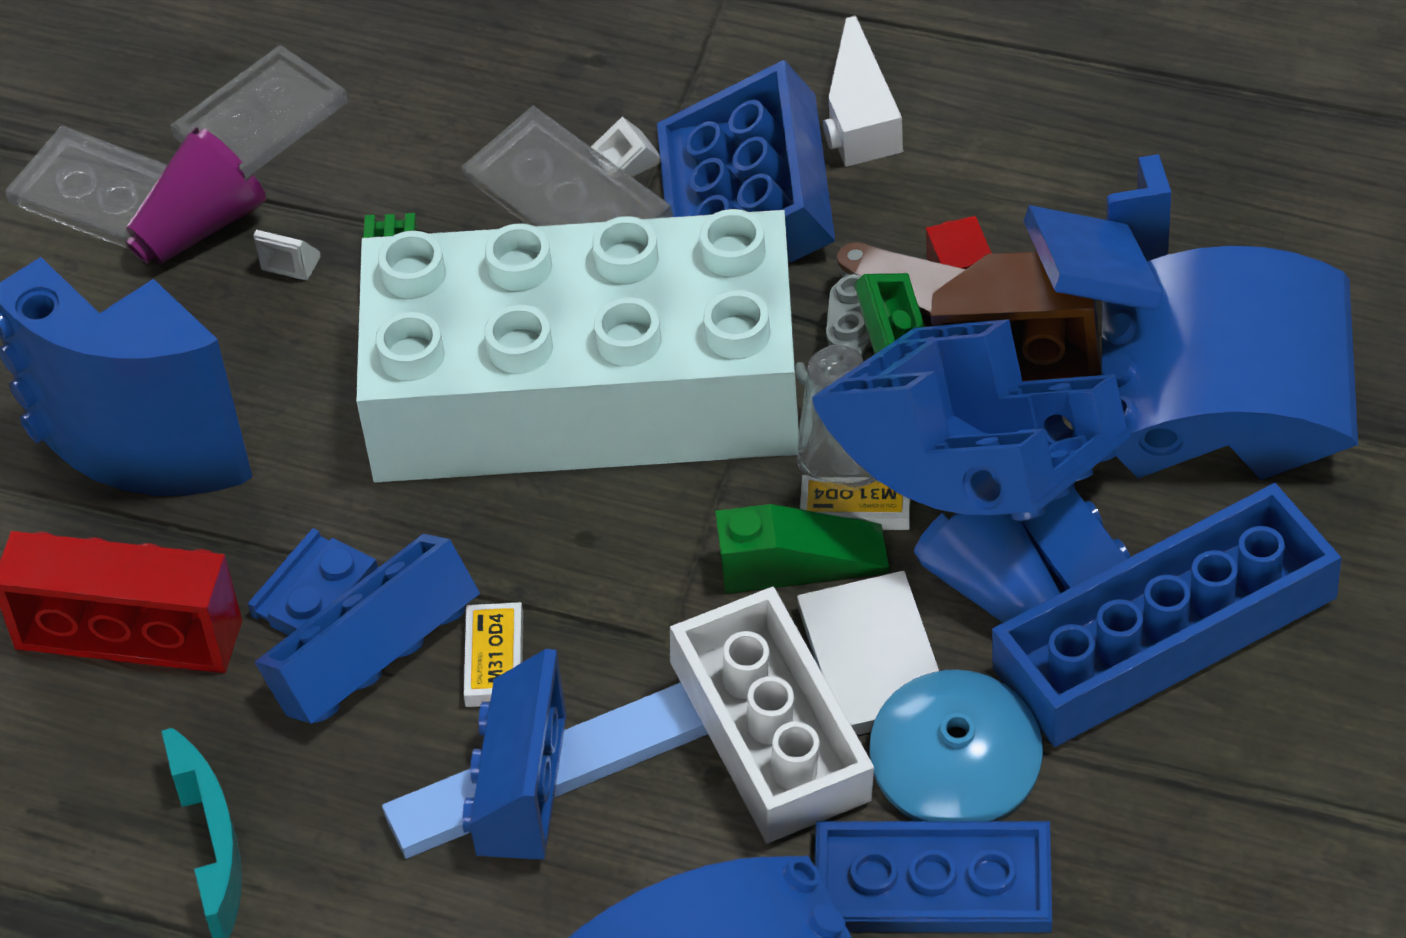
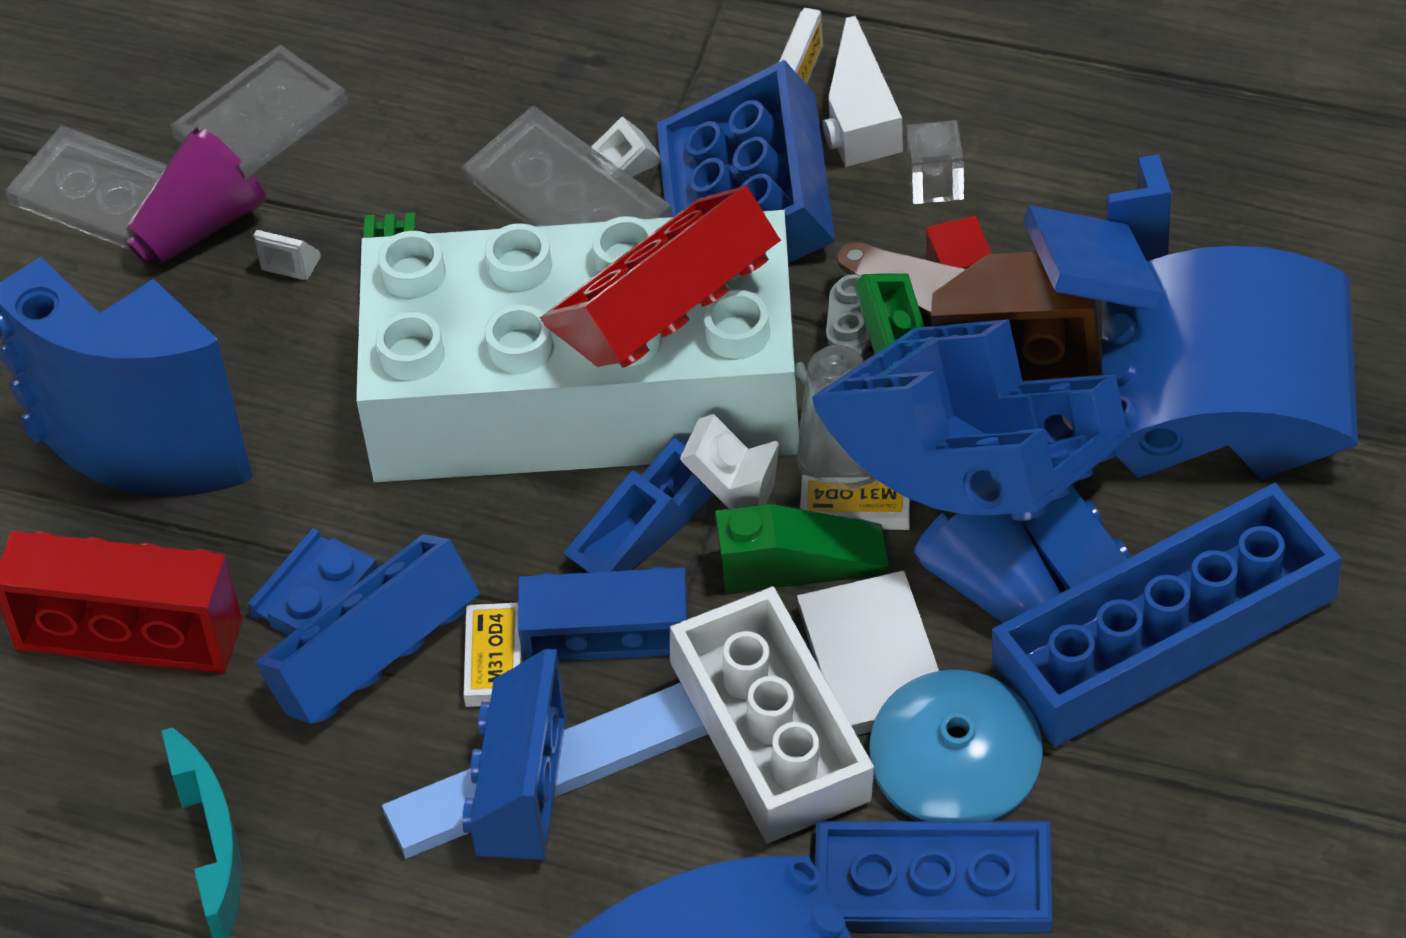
(601, 613): none -> blue brick
(640, 515): none -> blue slope
(664, 278): none -> red slope
(728, 467): none -> white slope
(804, 43): none -> white tile
(934, 160): none -> clear slope

